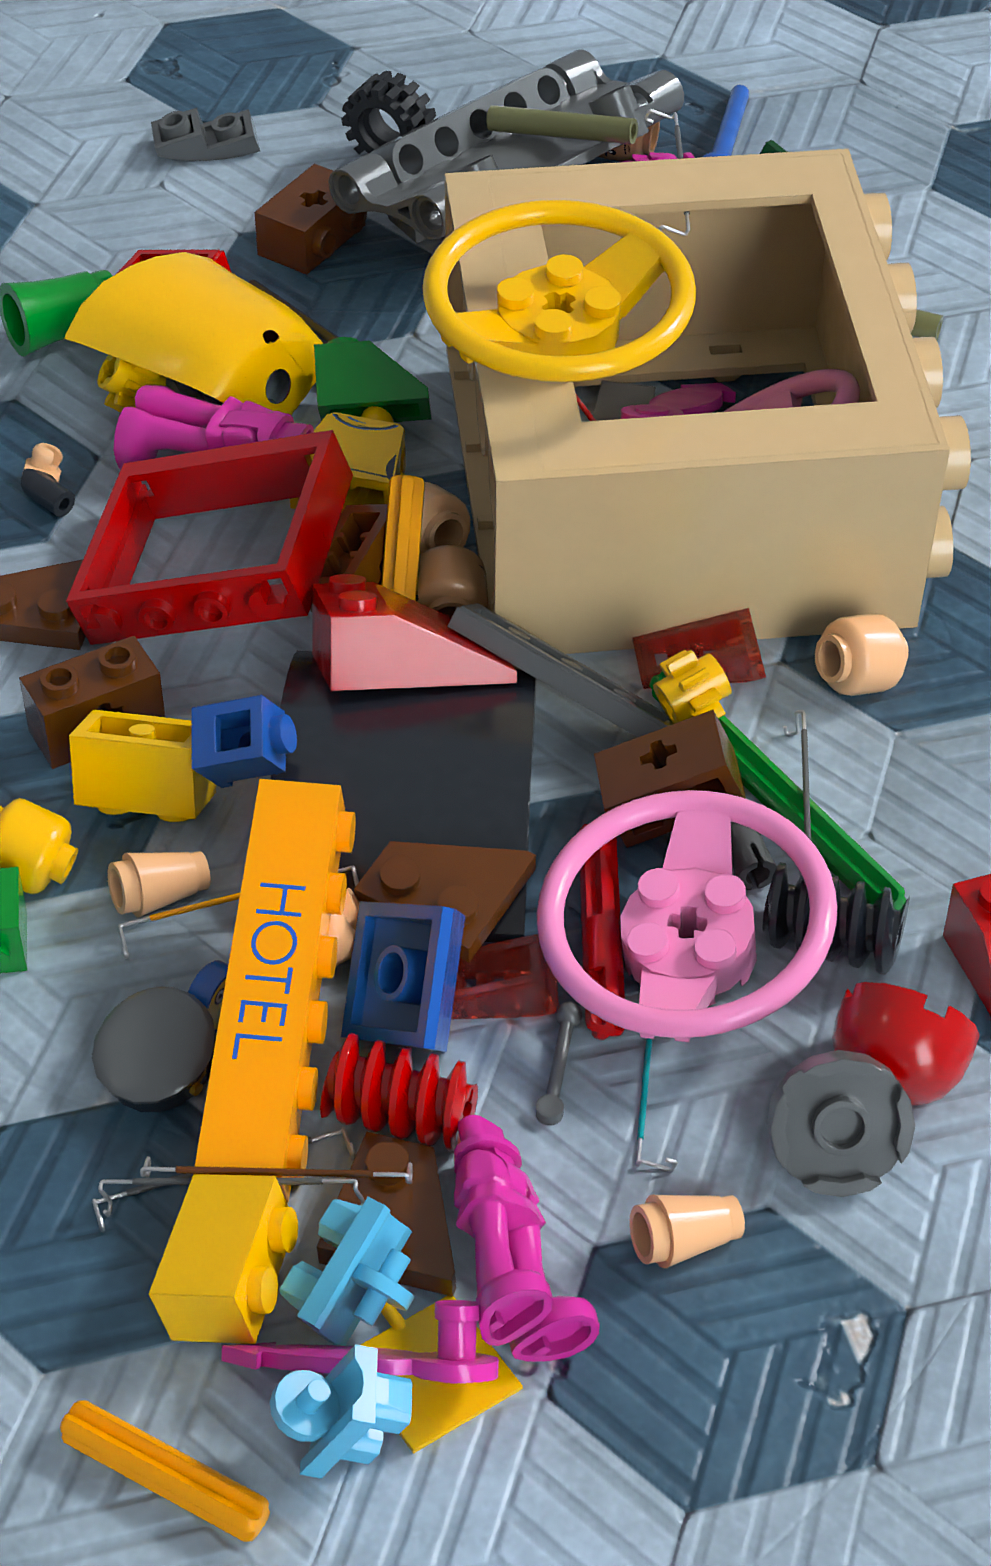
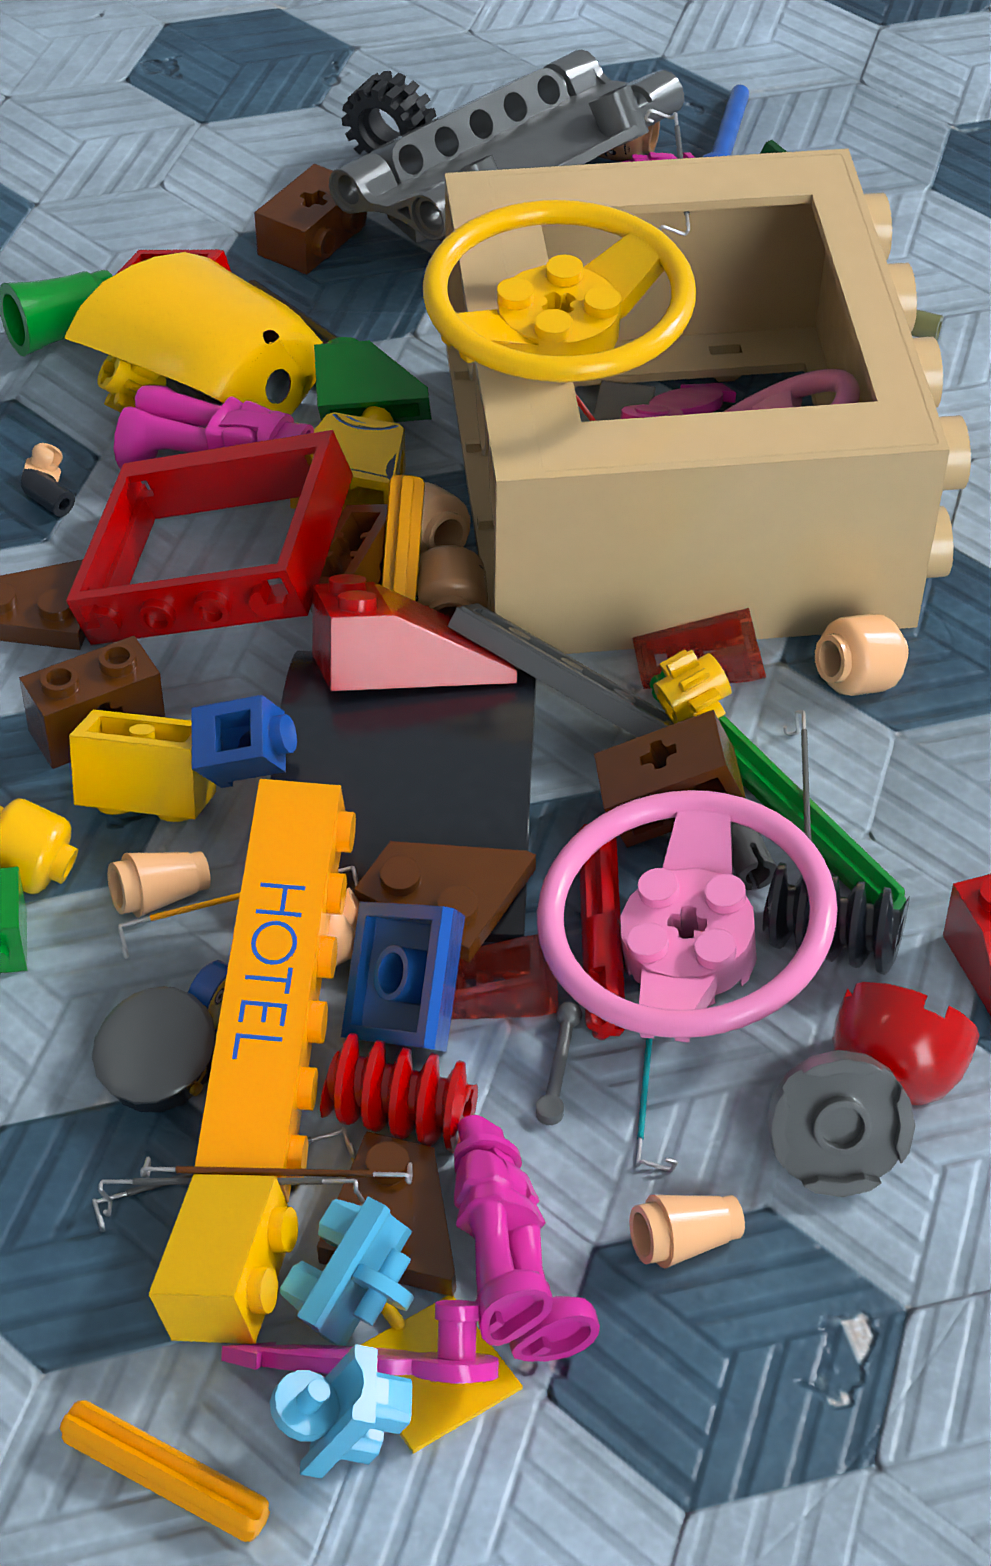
(187, 138): dark grey slope -> none
(562, 124): olive piece -> none

